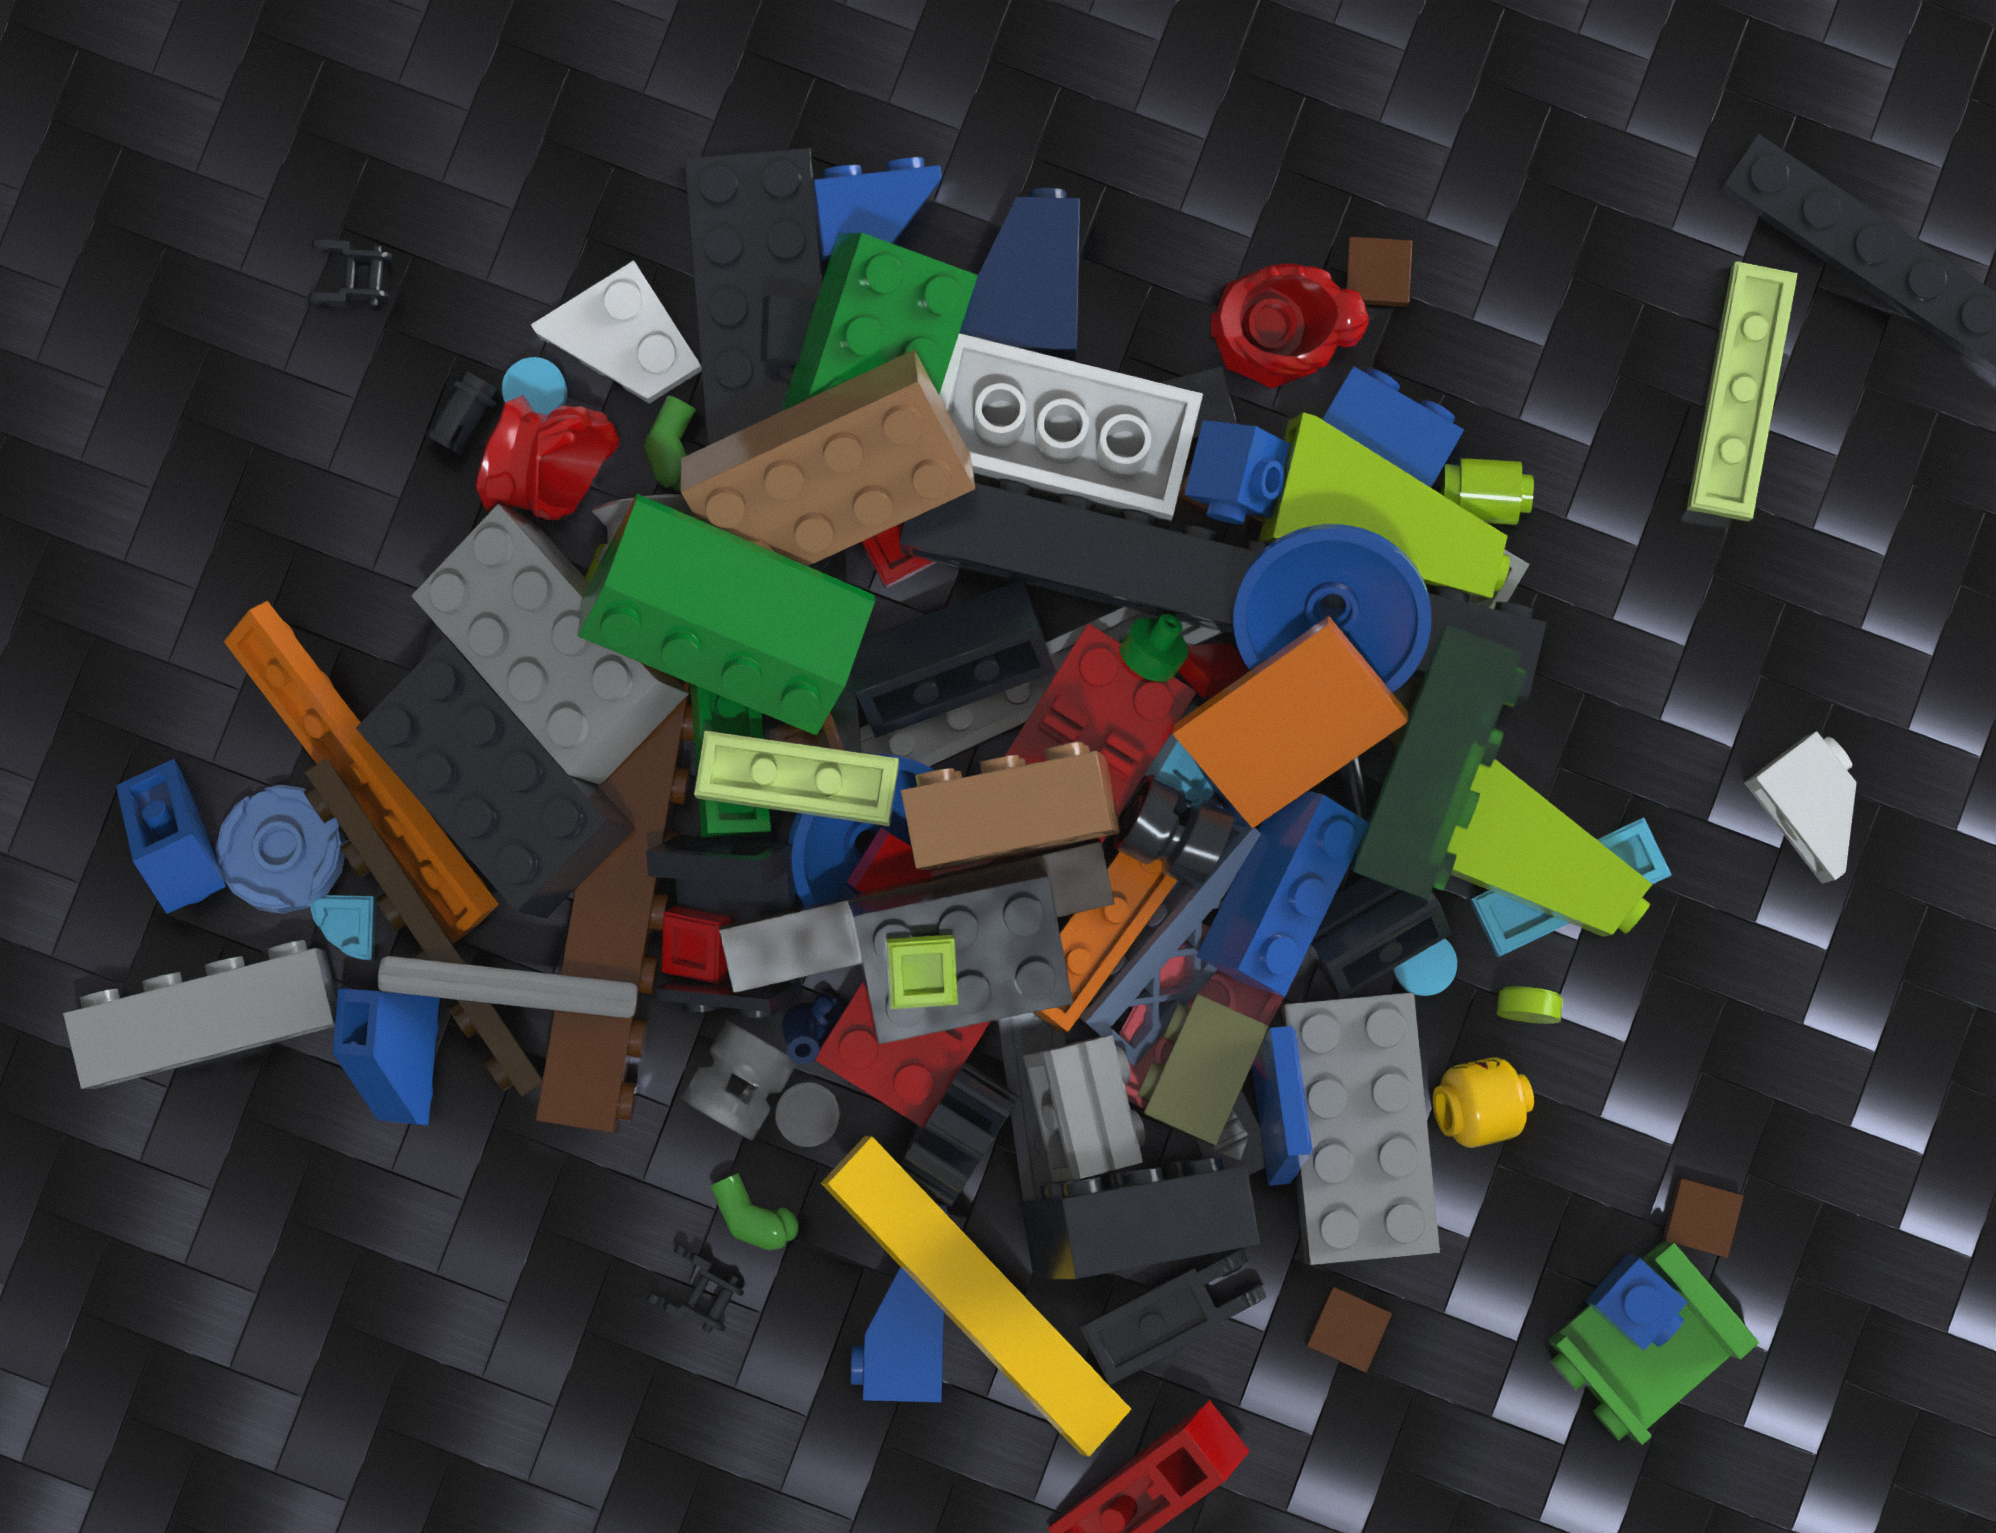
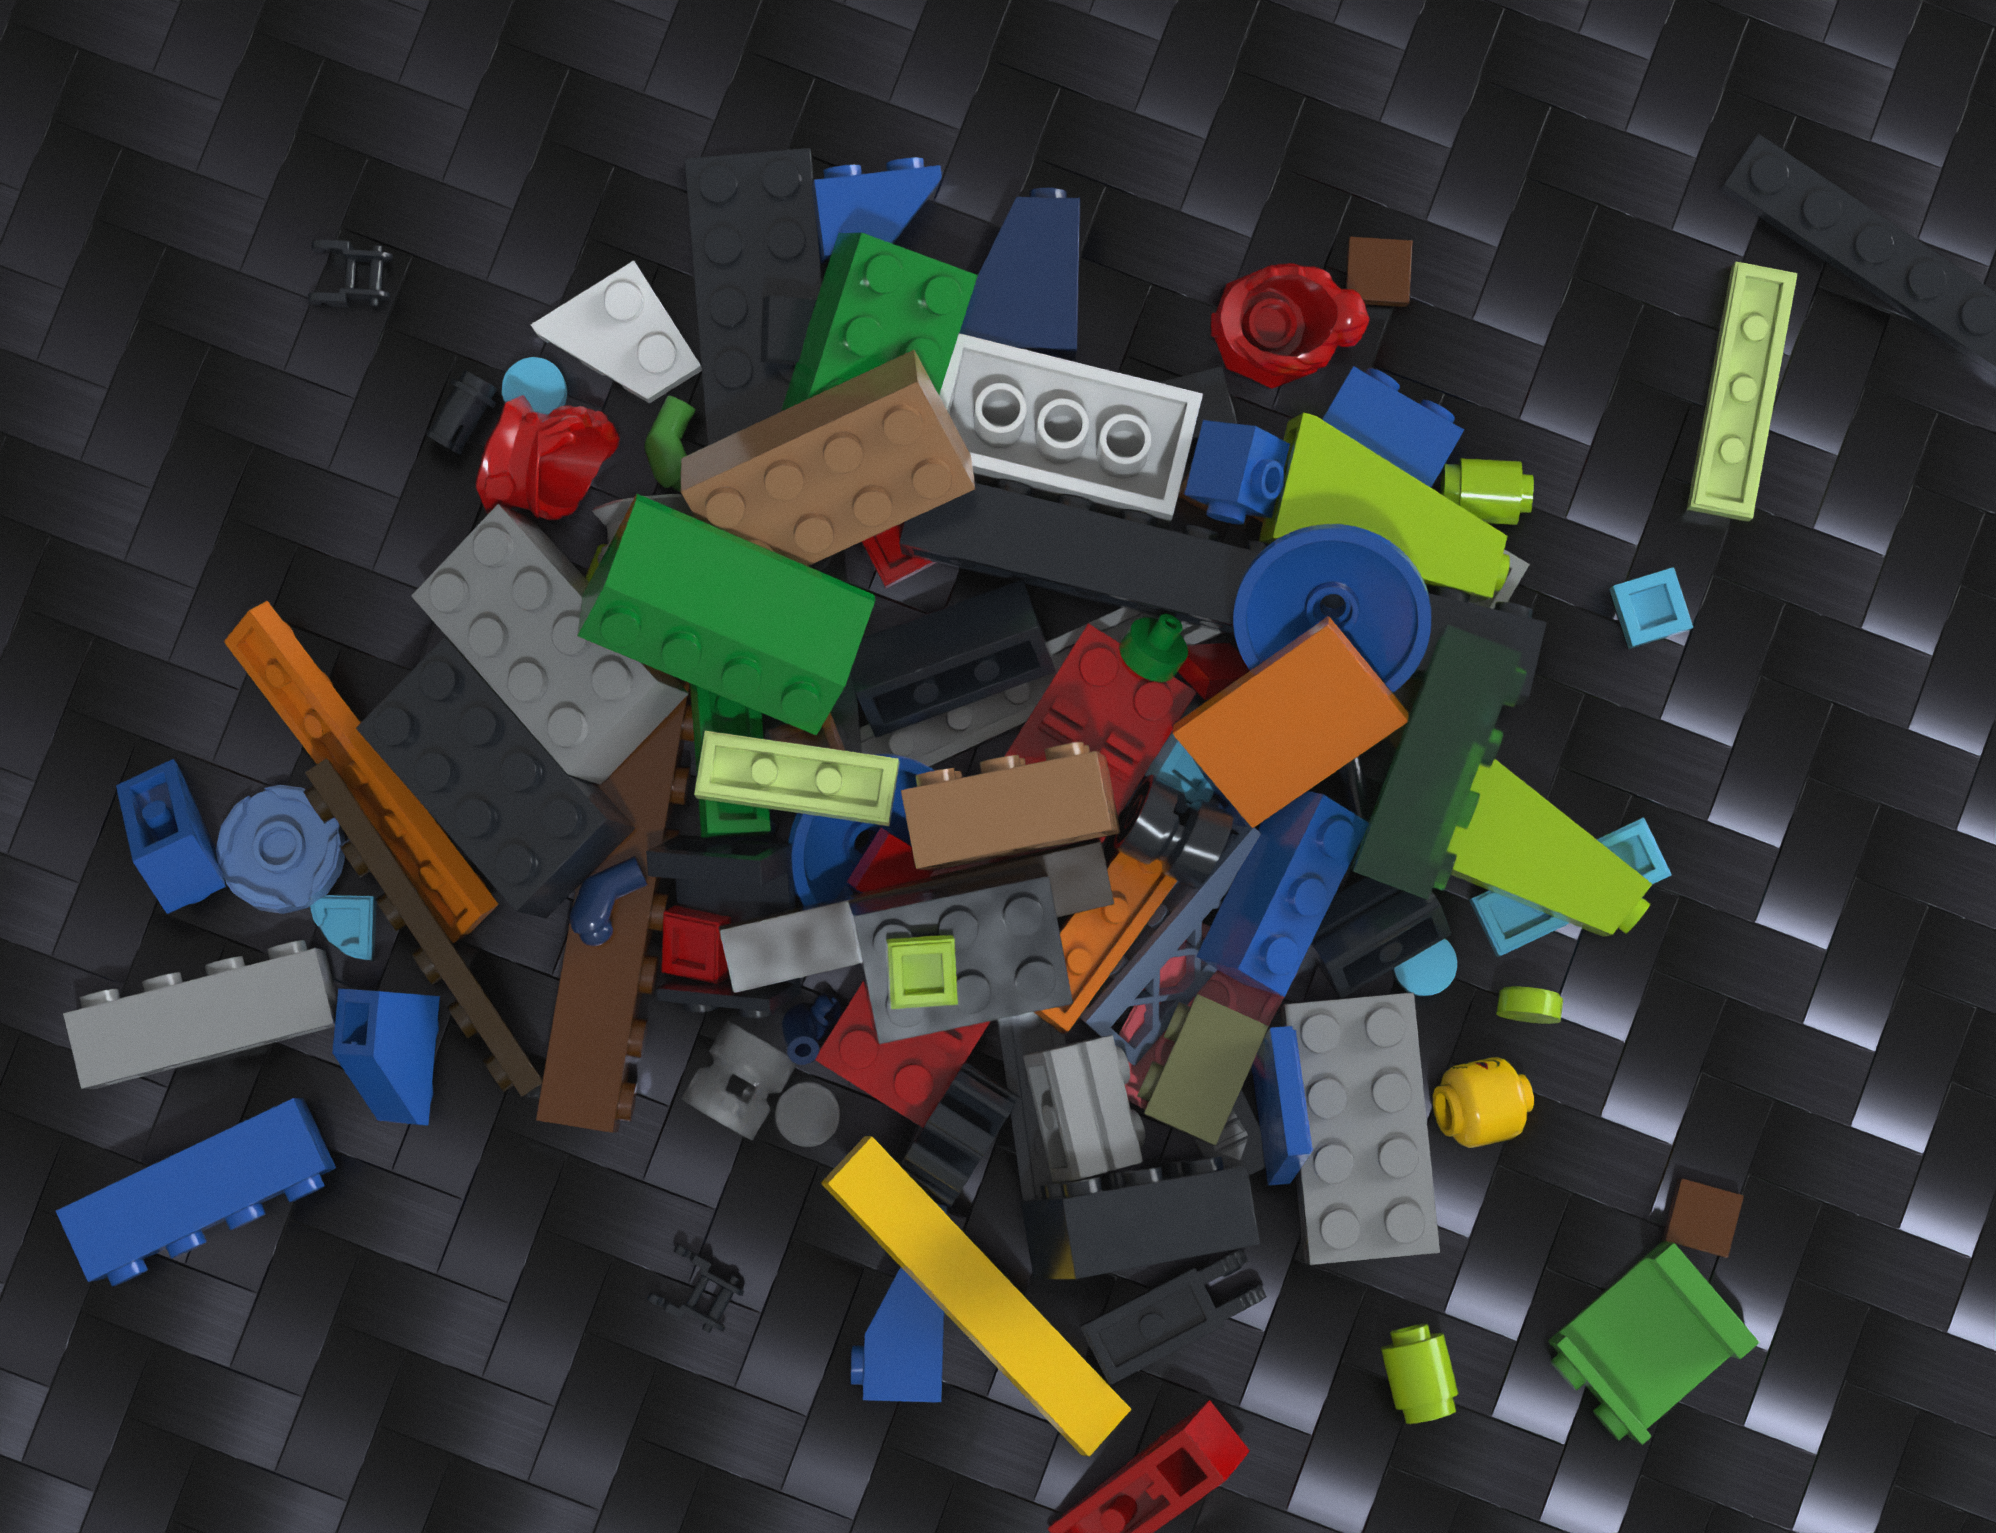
(196, 1190): none -> blue brick
(507, 987): light grey axle -> none
(597, 897): none -> dark blue arm
(753, 1223): bright green arm -> none
(1348, 1329): reddish brown tile -> none
(1420, 1374): none -> lime brick
(1638, 1303): blue brick -> none
(1651, 608): none -> medium azure plate
(1811, 801): white slope -> none

